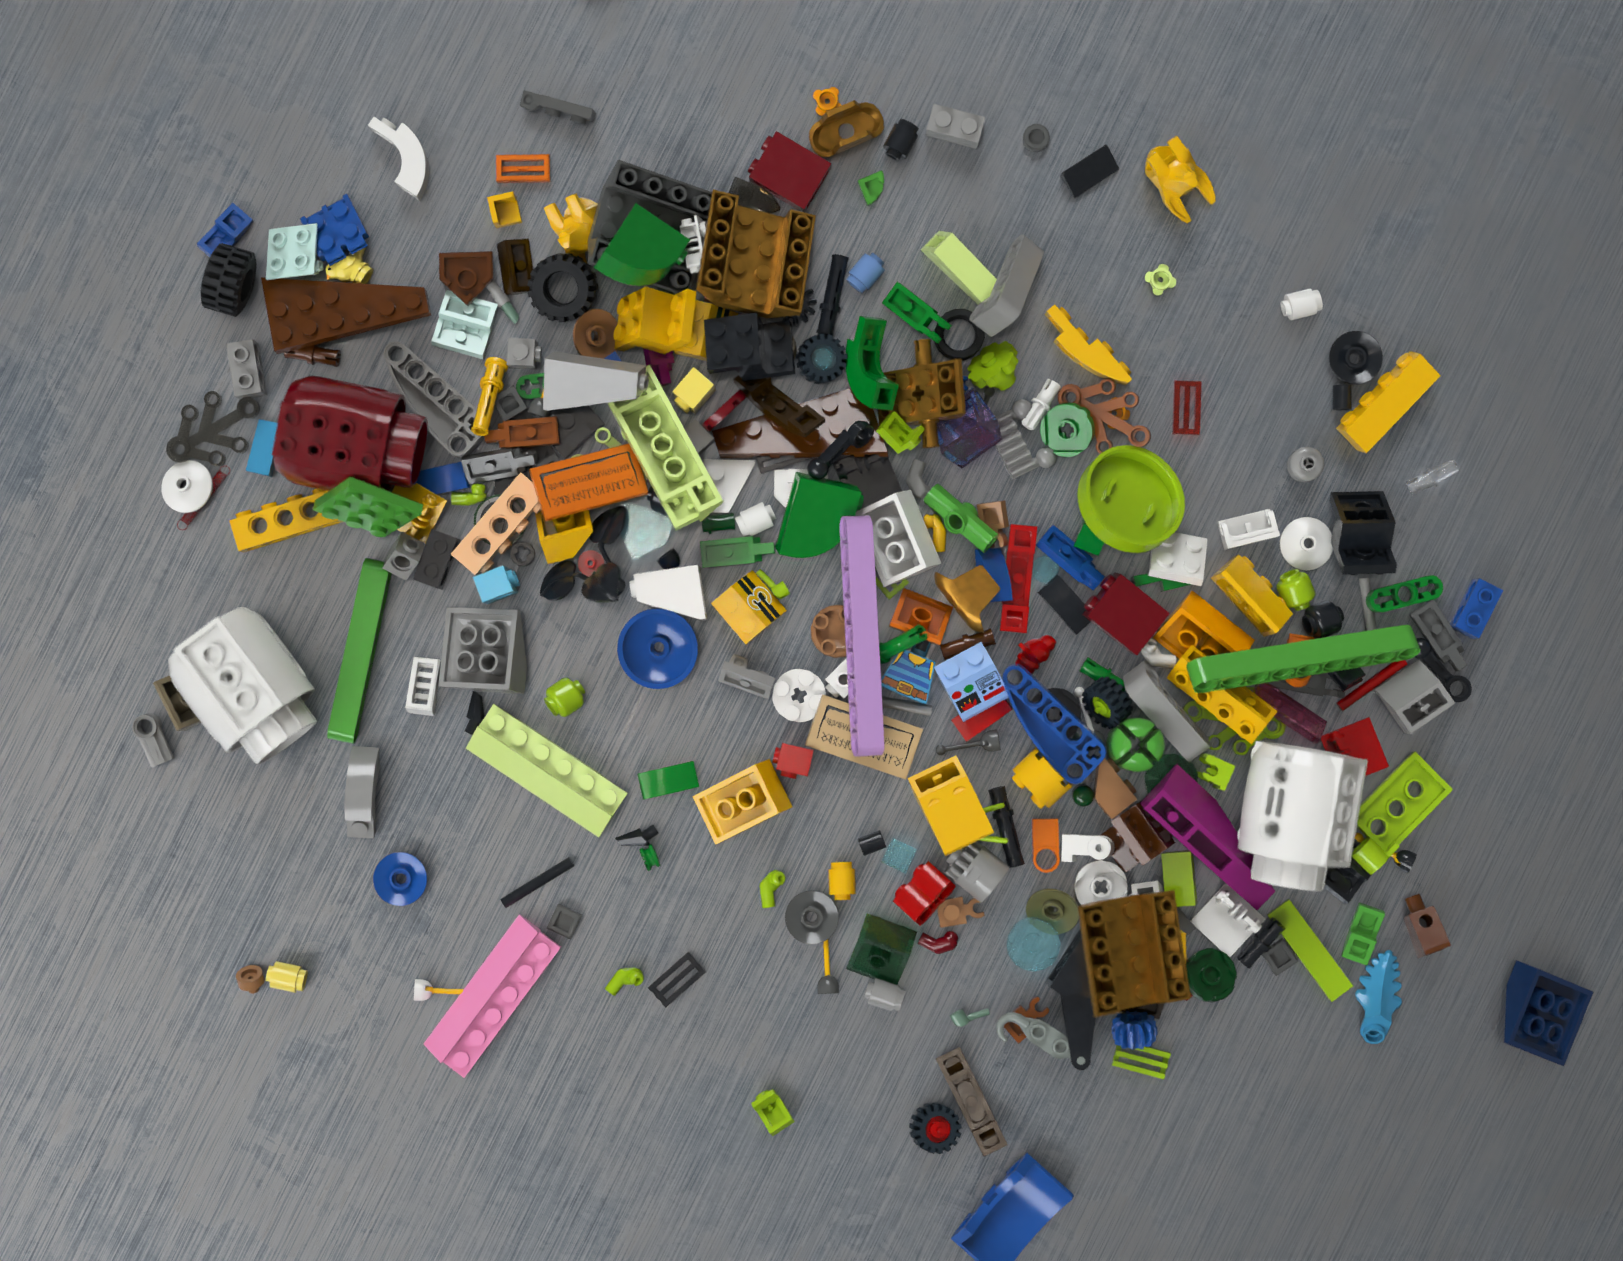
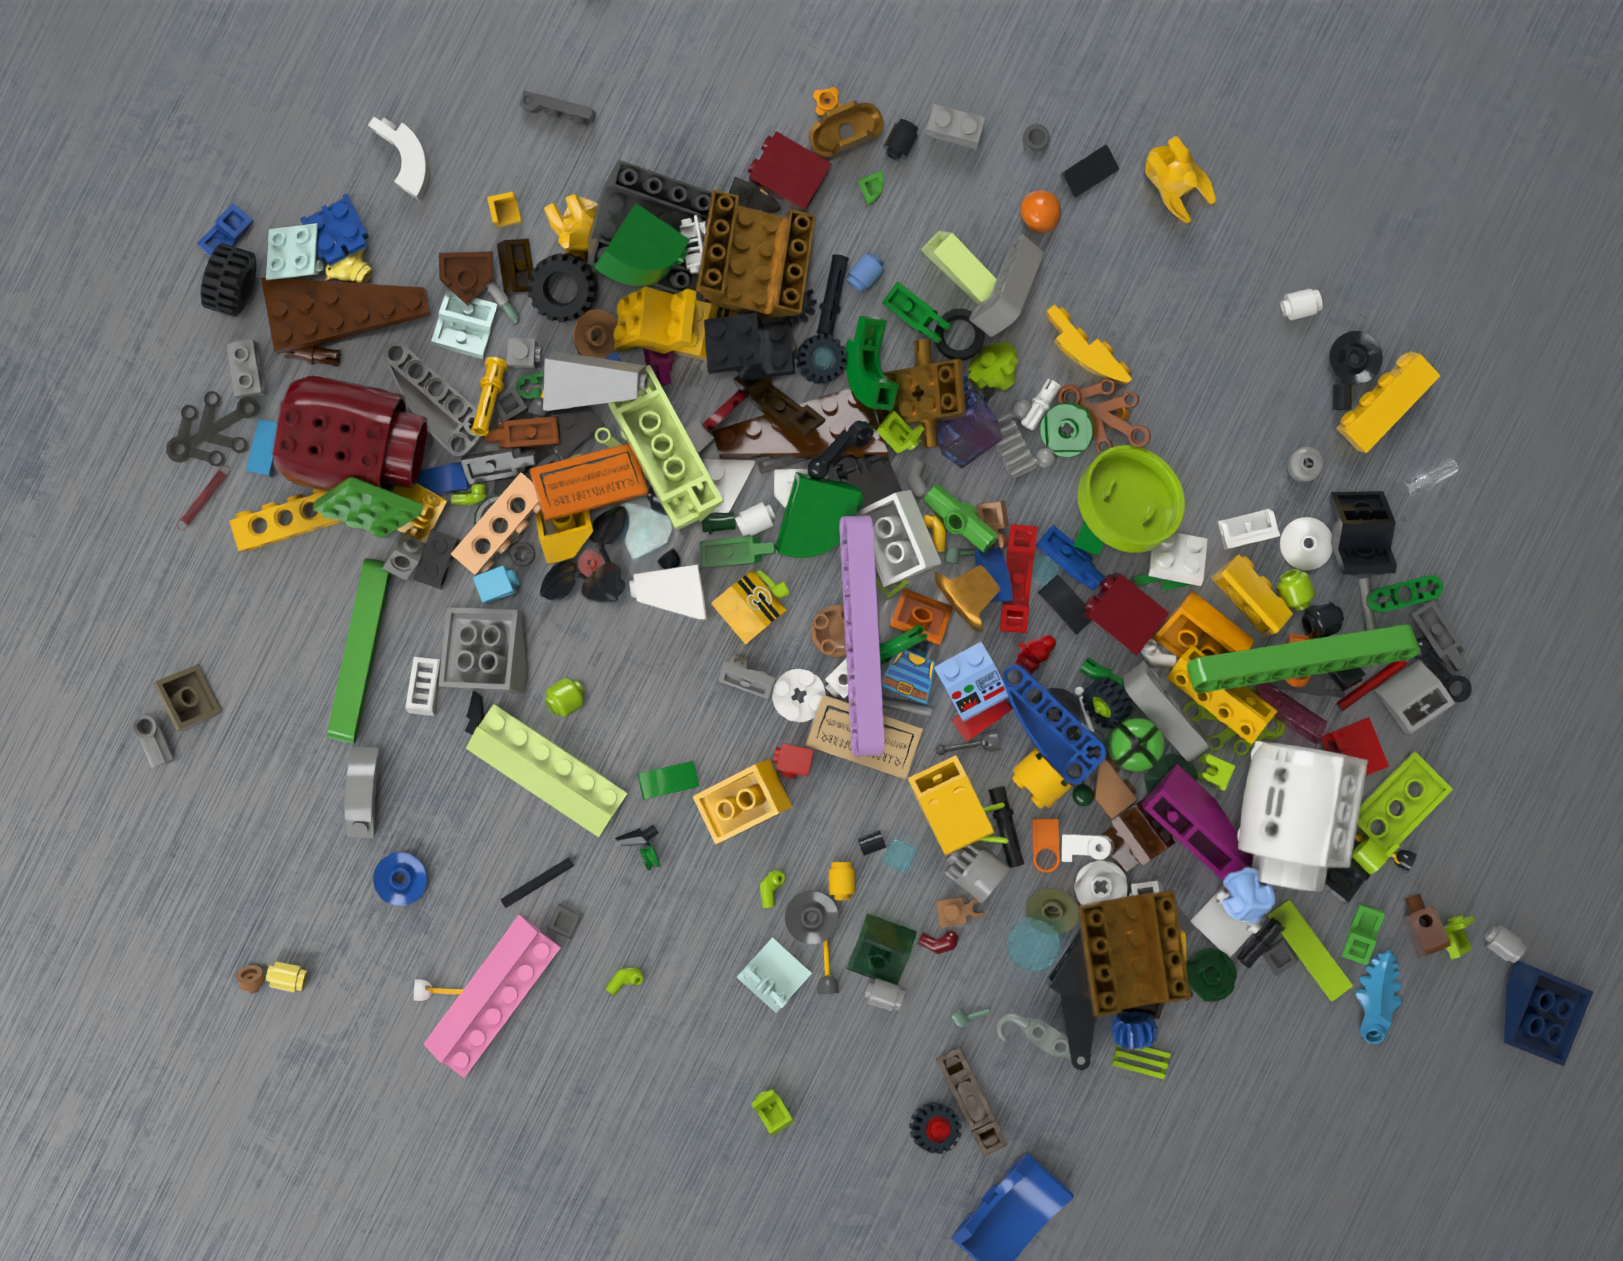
(197, 488): white dish -> none
(243, 685): white piece -> none
(523, 178): orange tile -> none
(653, 667): blue dish -> none
(659, 994): black tile -> none
(693, 391): light yellow brick -> none
(774, 975): none -> light aqua hinge
(923, 893): red brick -> none
(952, 555): none -> sand green hand
(957, 646): reddish brown pin -> none
(1014, 1029): dark orange plate -> none
(1040, 211): none -> orange hair
(1163, 272): yellowish green plate -> none
(1176, 406): clear red tile -> none
(1180, 876): lime hinge -> none
(1247, 896): none -> light blue head
(1457, 936): none -> lime bracket
(1475, 608): blue brick -> none
(1504, 943): none -> light grey brick

